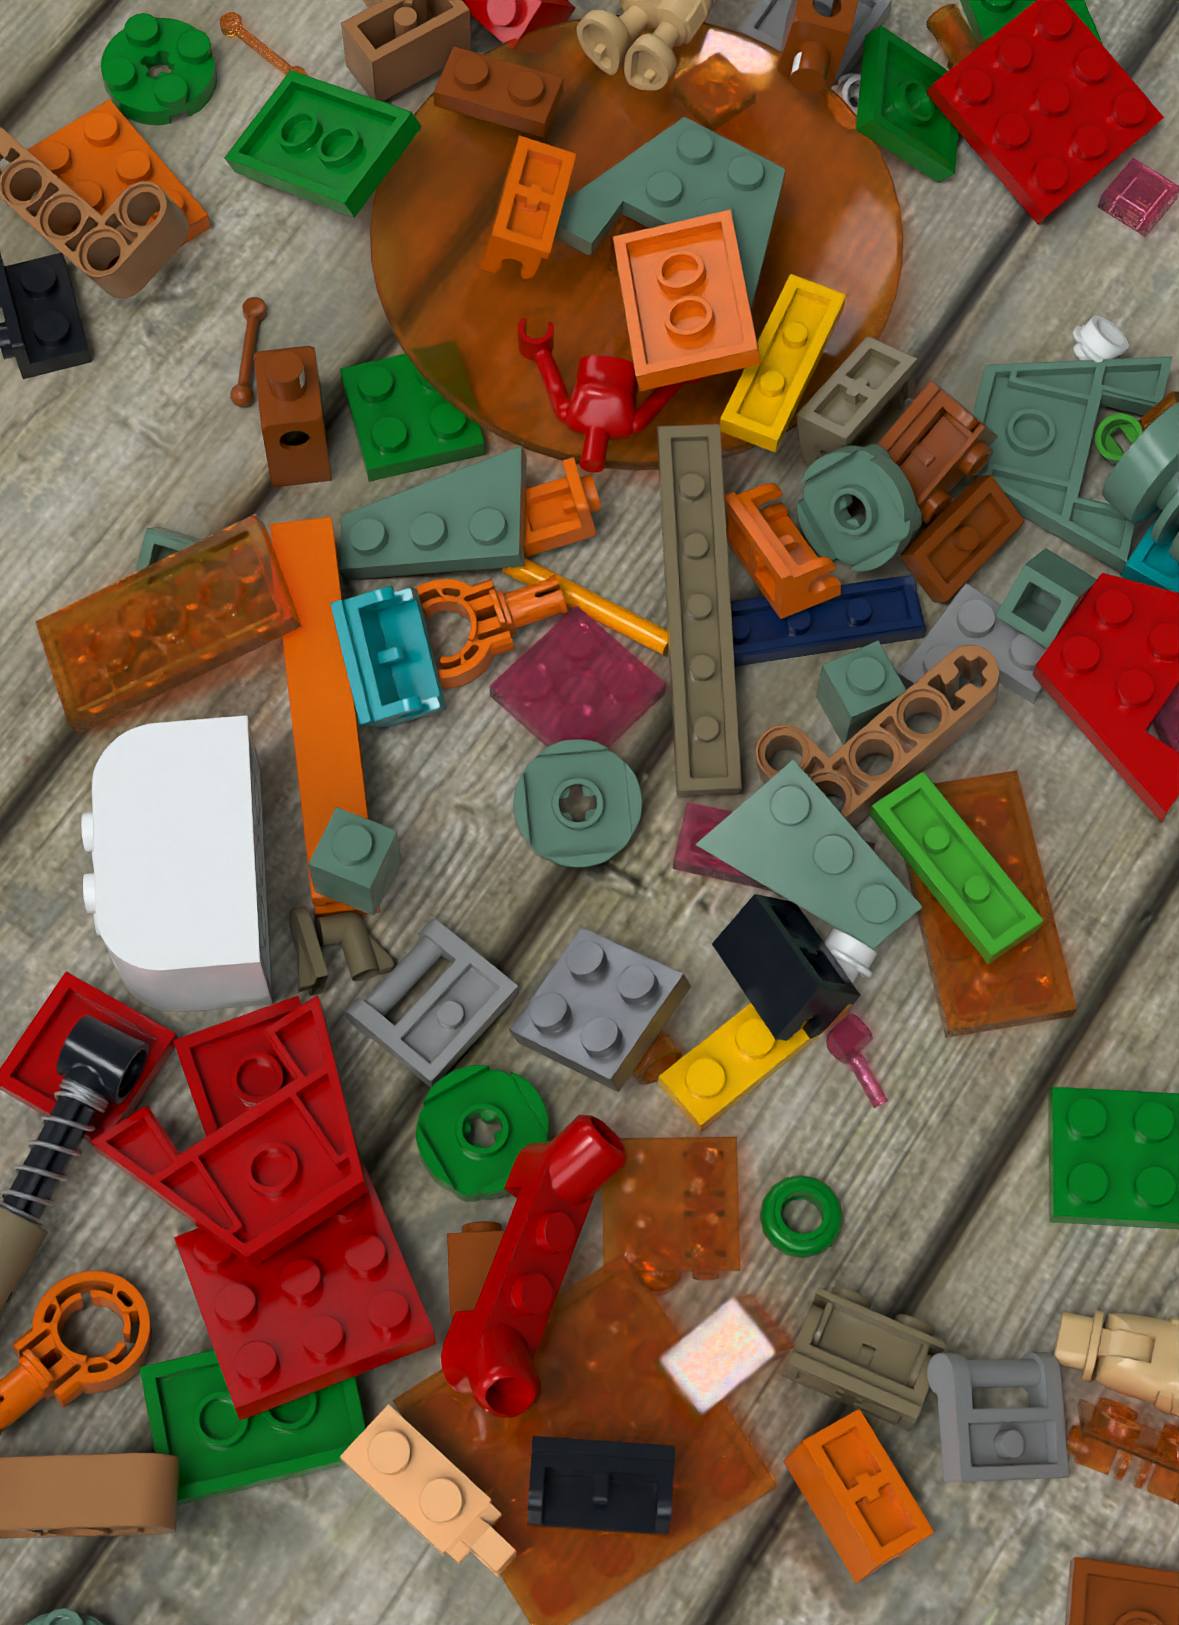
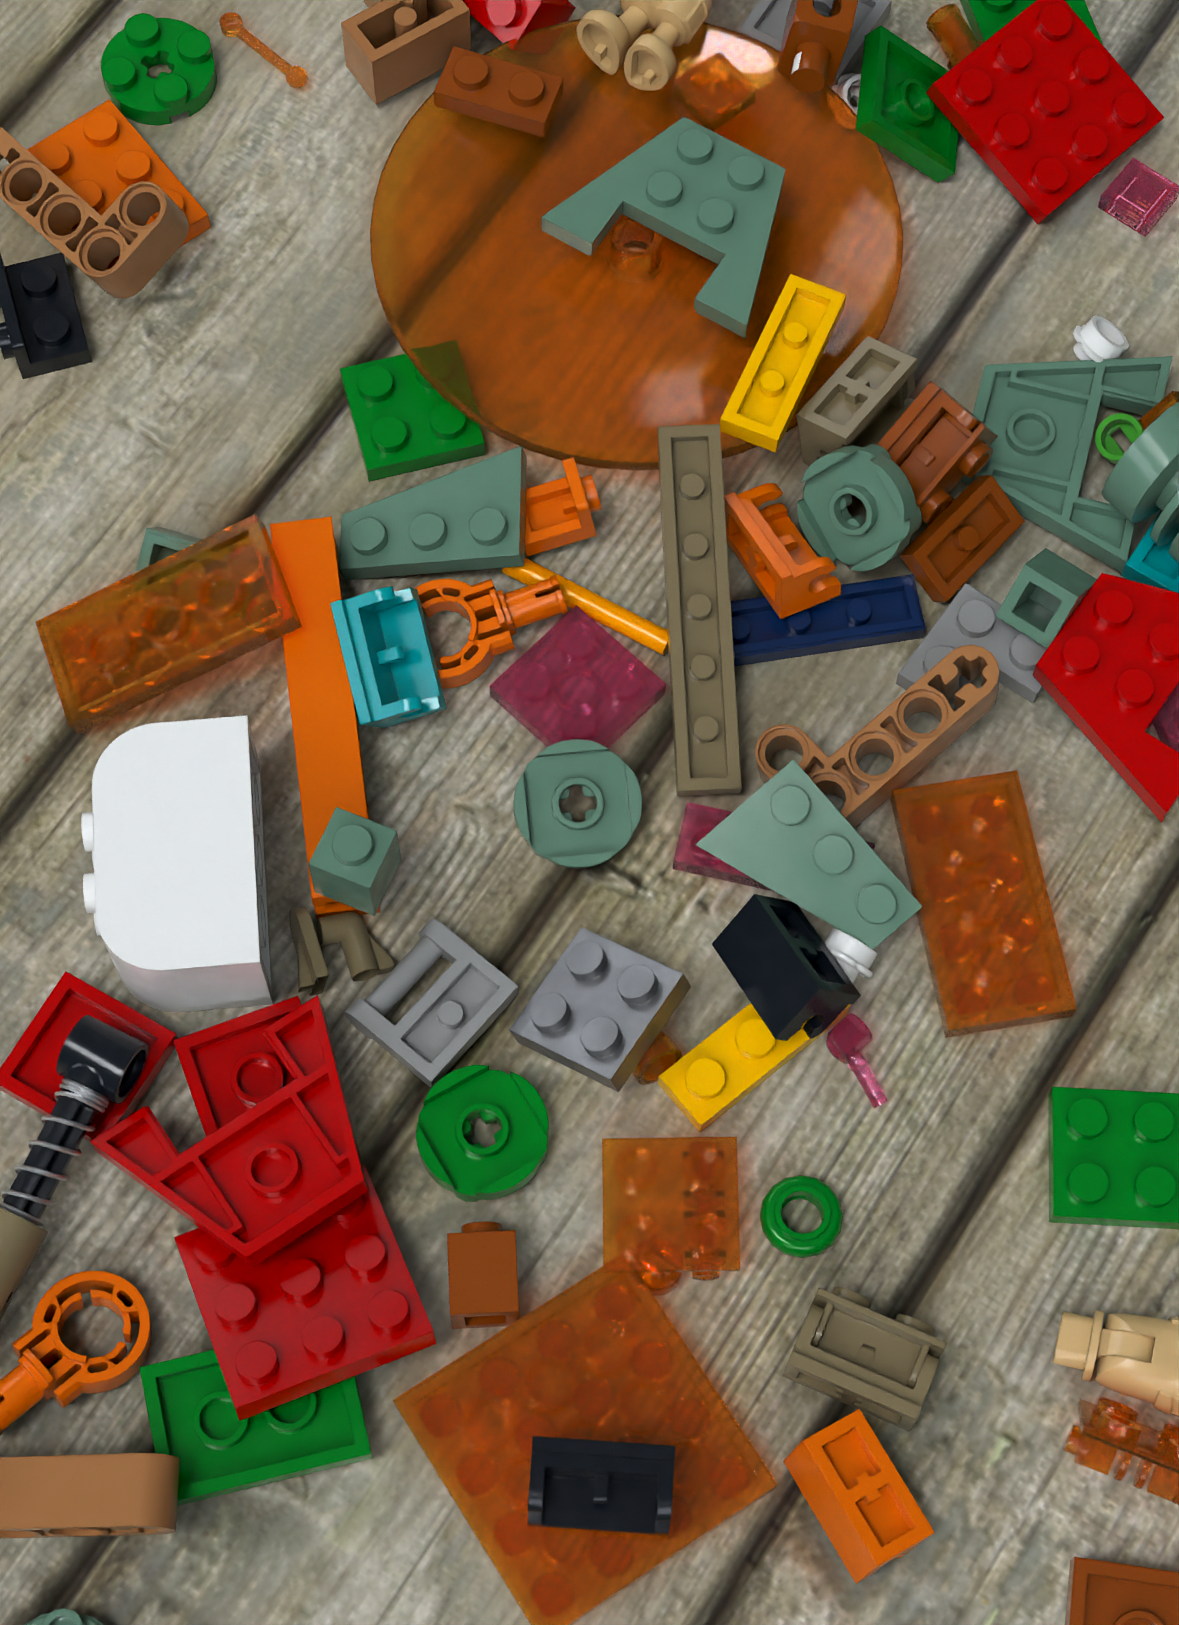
(254, 312): dark orange hinge -> none
(292, 402): dark orange torso -> none
(323, 143): green plate -> none
(428, 1491): light nougat hinge -> none
(495, 1344): red plate -> none
(529, 206): orange hinge -> none
(602, 397): red piece -> none
(686, 300): orange plate -> none
(722, 1354): clear orange slope -> none
(857, 689): sand green brick -> none
(956, 867): bright green plate -> none
(1000, 1441): light grey plate -> none

